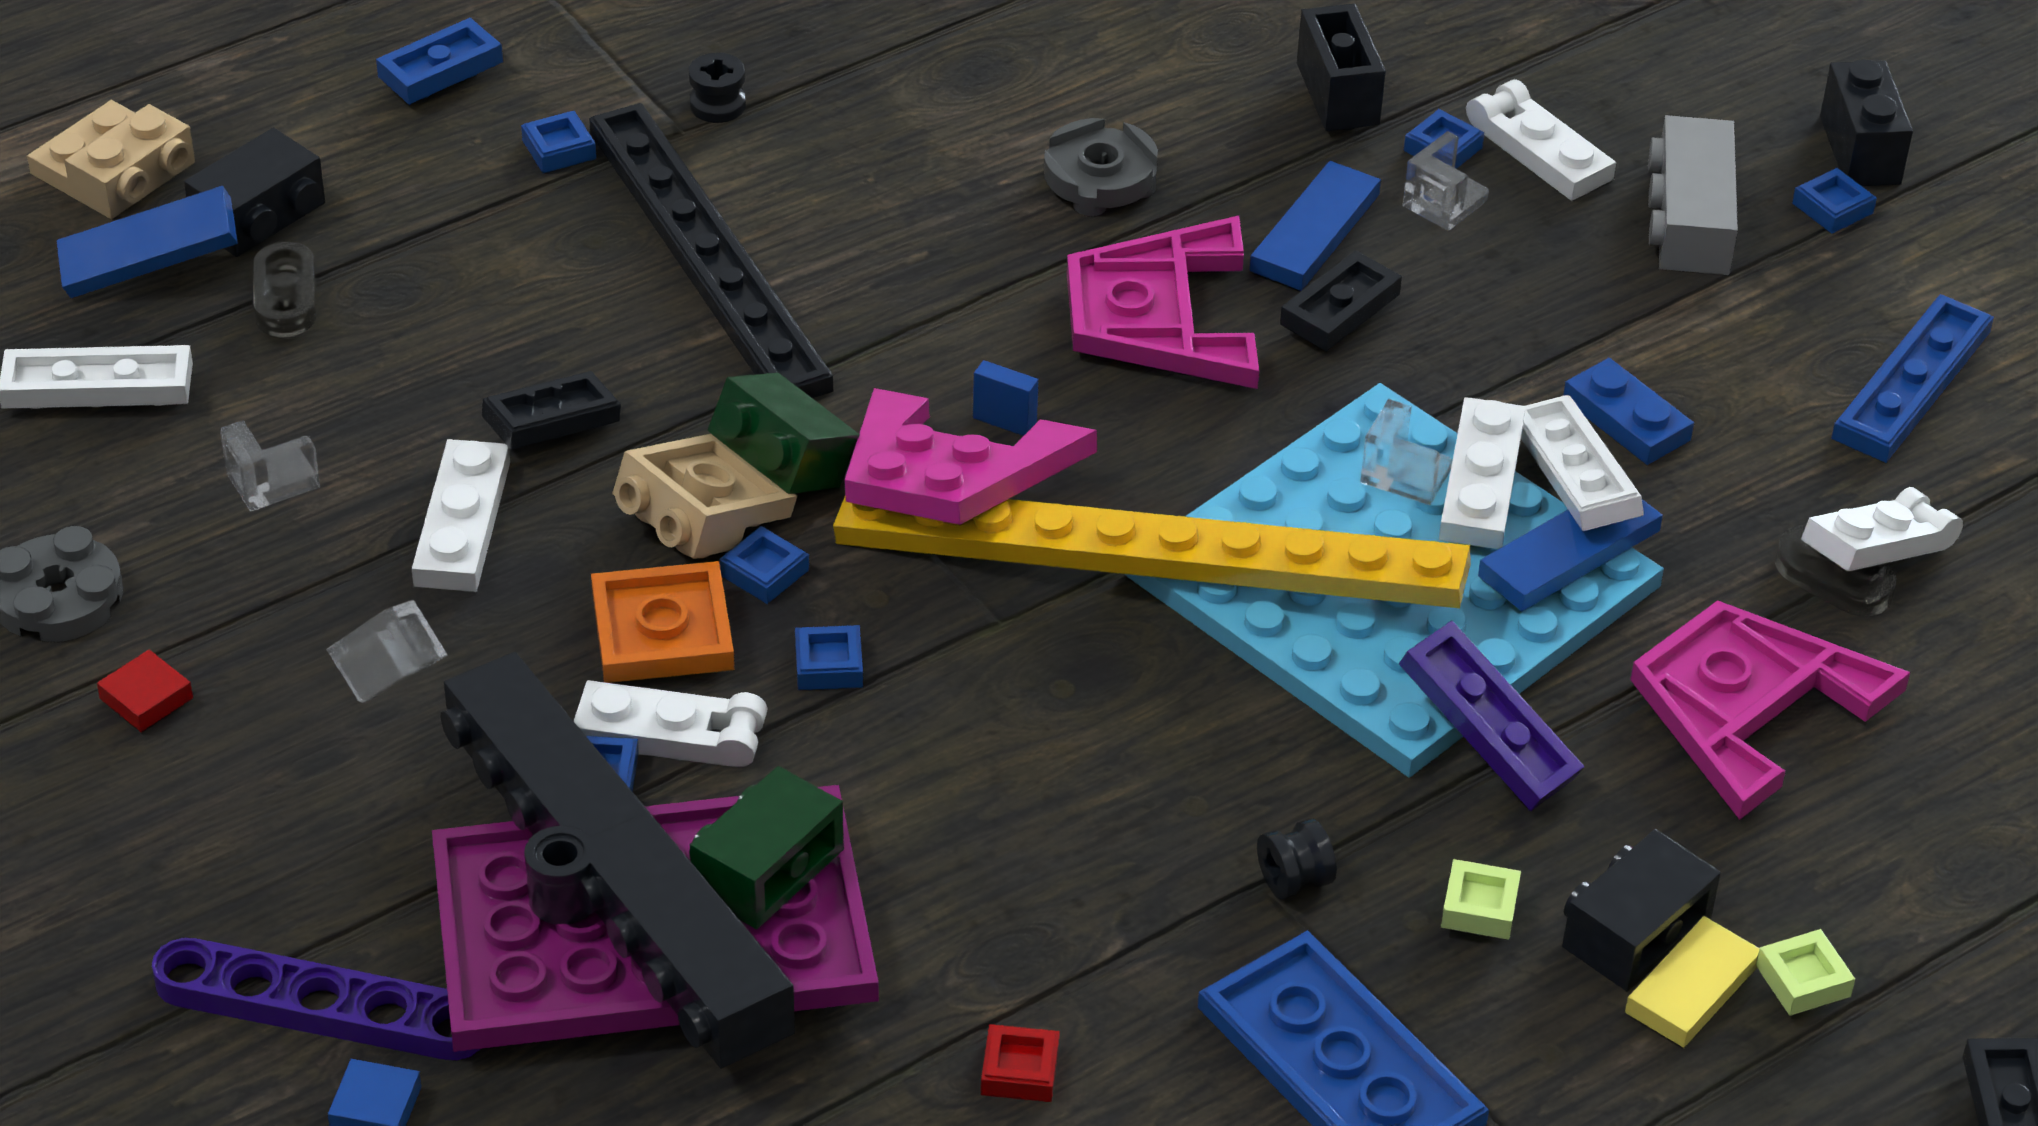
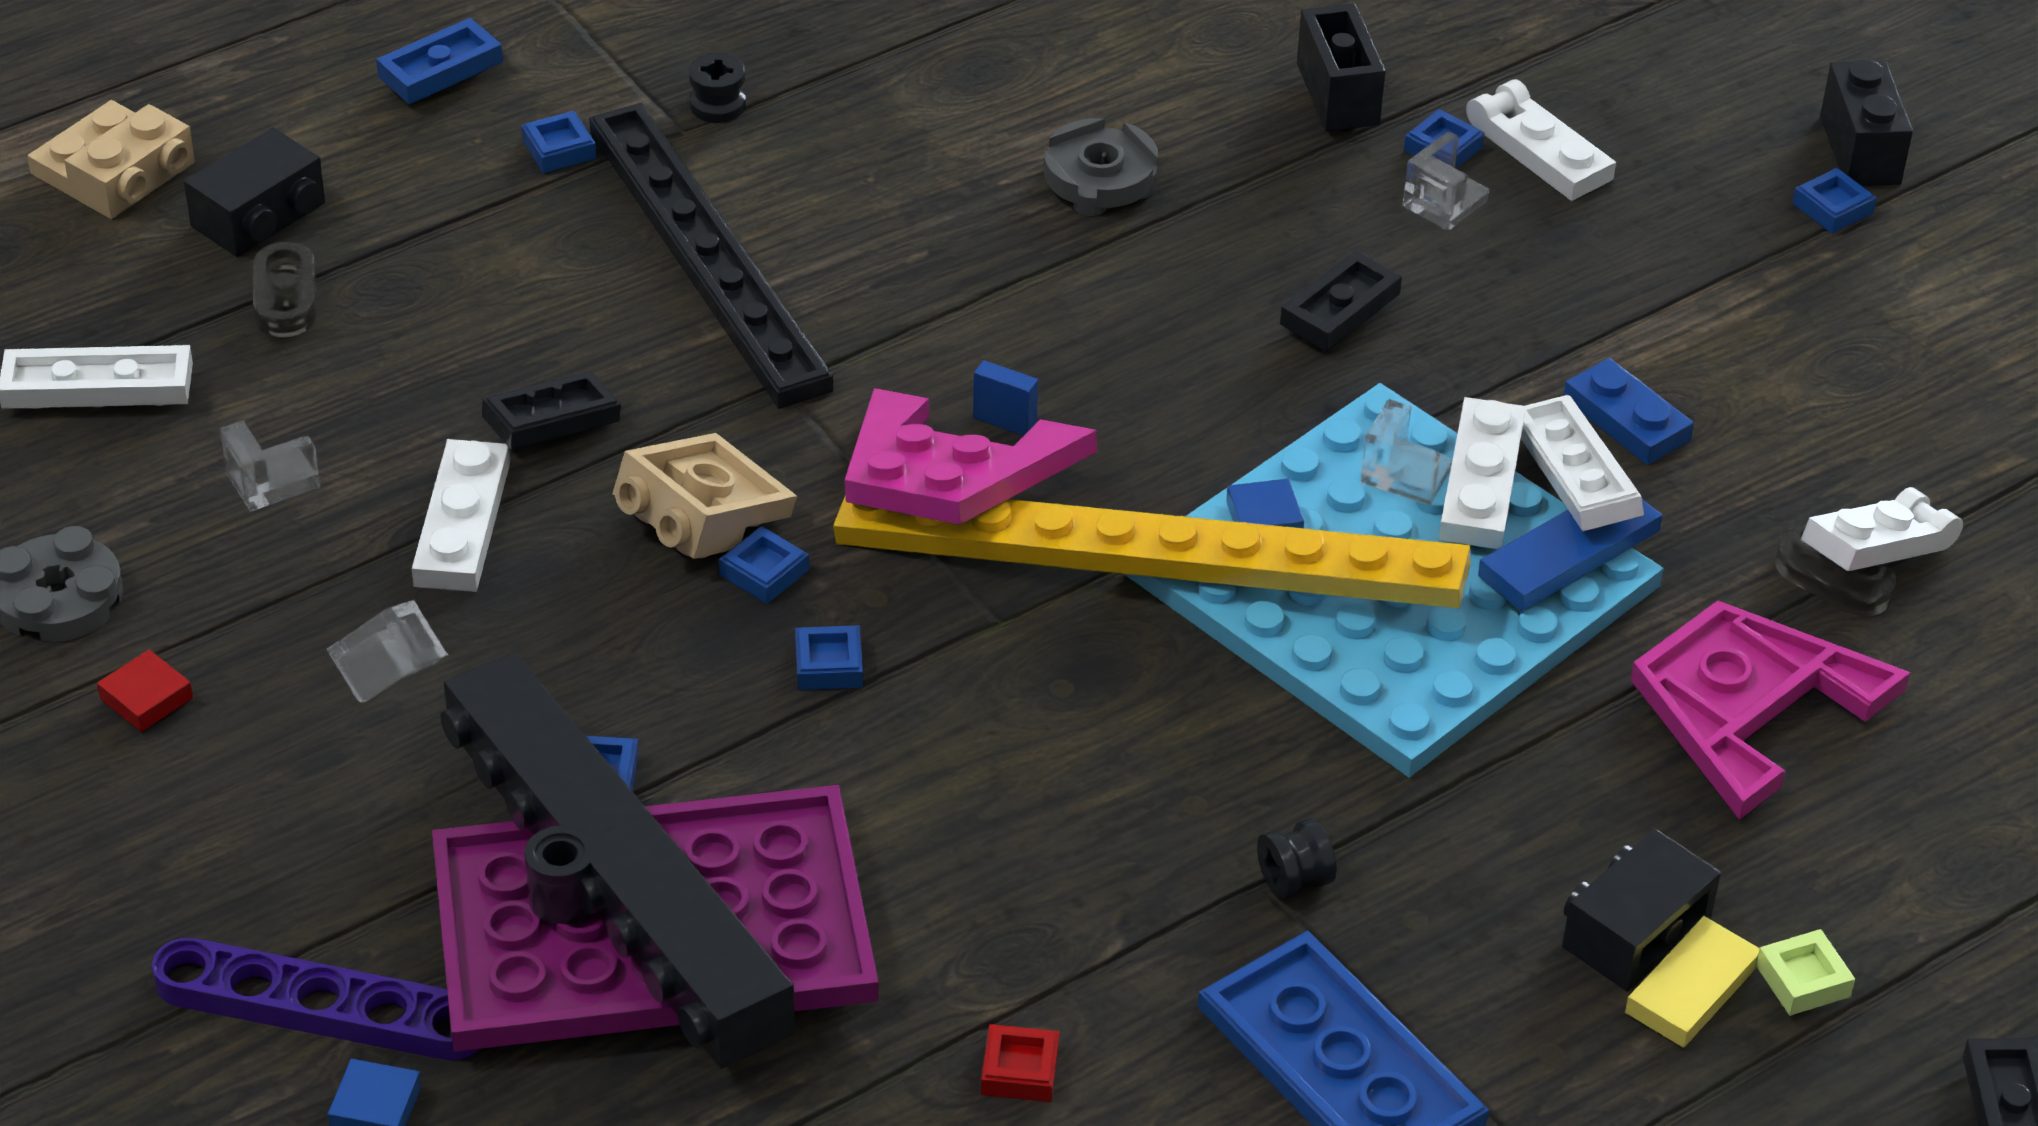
(146, 241): blue tile -> none
(662, 622): orange plate -> none
(674, 722): white plate -> none
(769, 844): dark green brick -> none
(783, 432): dark green brick -> none
(1136, 303): dark pink wing -> none
(1265, 503): none -> blue tile
(1315, 225): blue tile -> none
(1481, 899): yellowish green plate -> none
(1491, 715): dark purple plate -> none
(1693, 195): light grey brick -> none
(1912, 378): blue tile -> none

